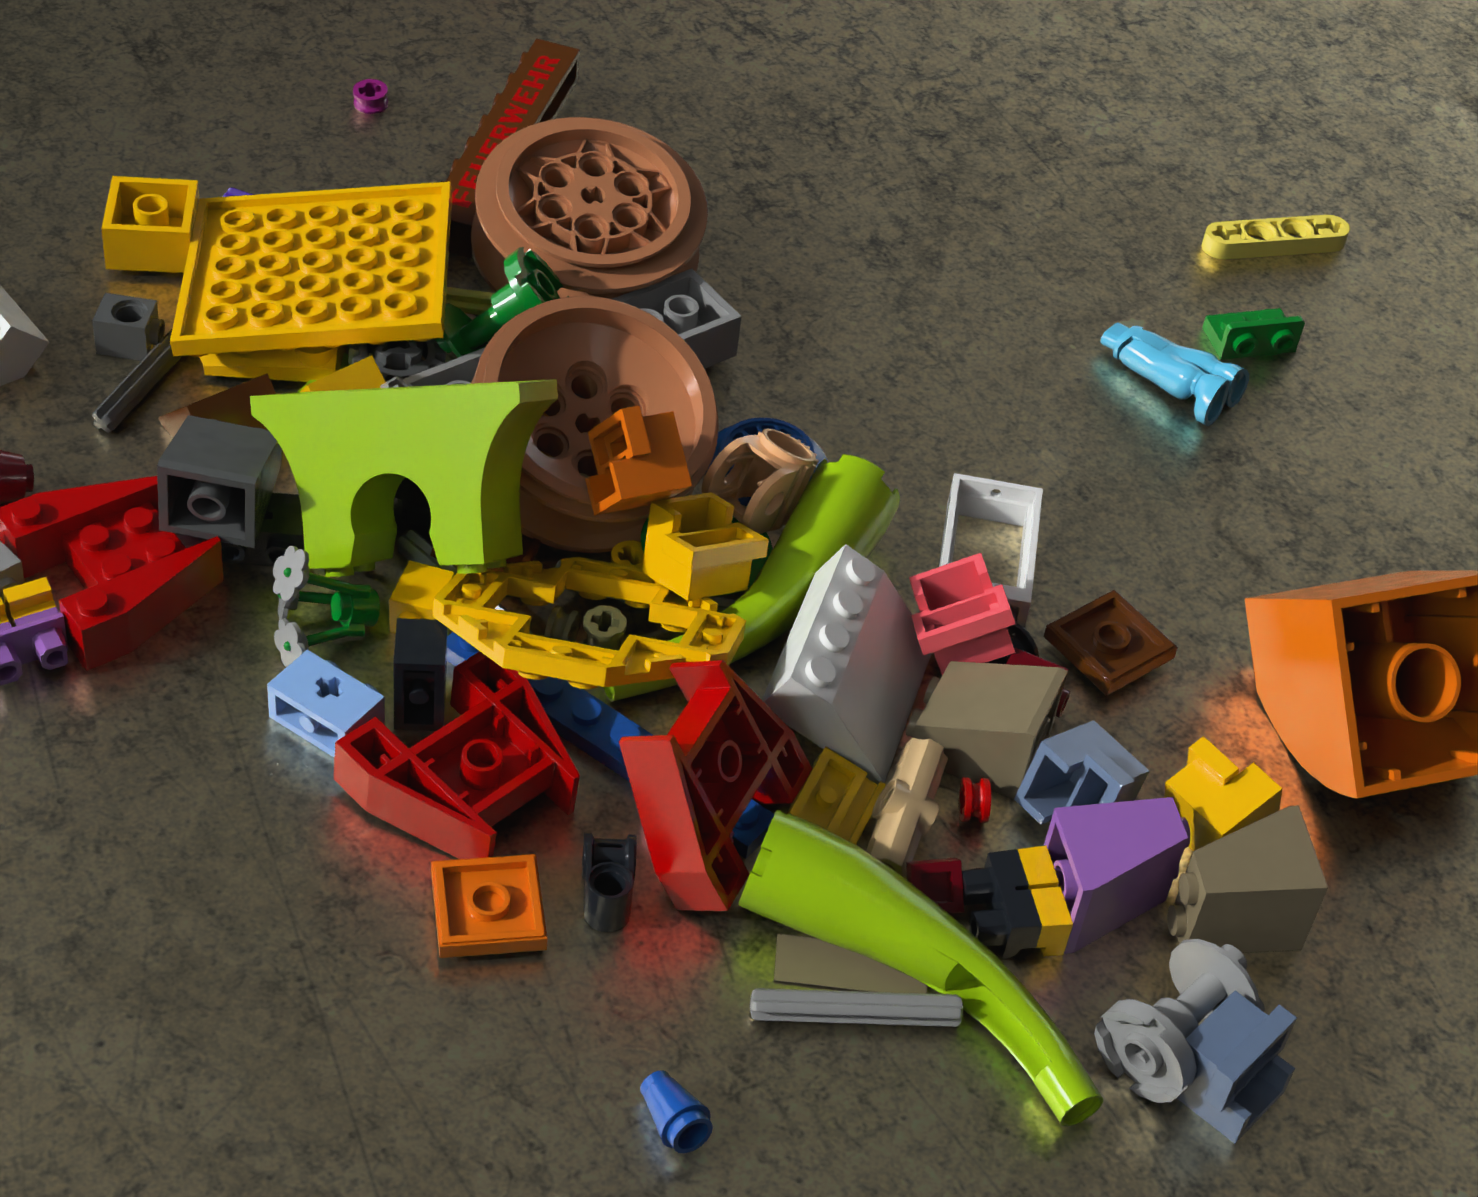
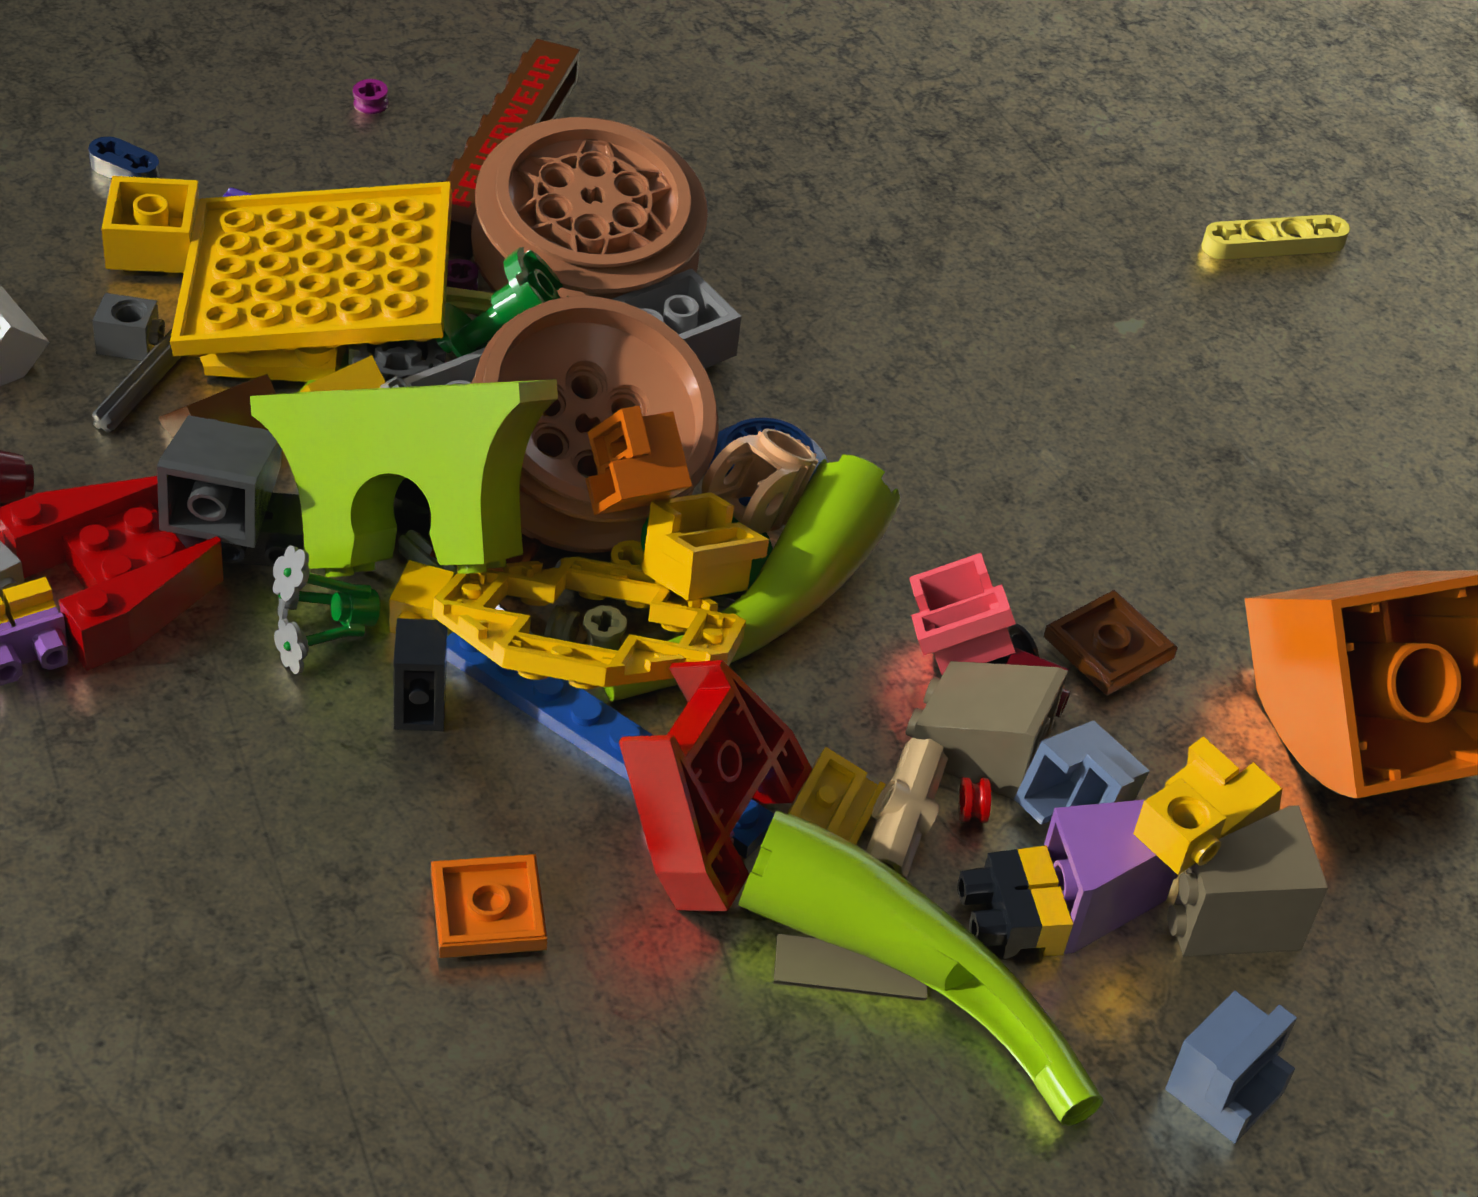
(119, 158): none -> dark blue beam
(321, 701): light blue brick -> none
(462, 274): none -> magenta bush
(467, 771): red wedge -> none
(608, 881): black piece -> none
(676, 1113): blue cone -> none
(850, 664): white slope -> none
(856, 1007): light grey axle -> none
(939, 881): dark red plate -> none
(1013, 505): white window -> none
(1151, 1040): light grey piece -> none
(1179, 369): medium azure piece -> none
(1180, 826): none -> yellow brick
(1253, 333): green bracket -> none

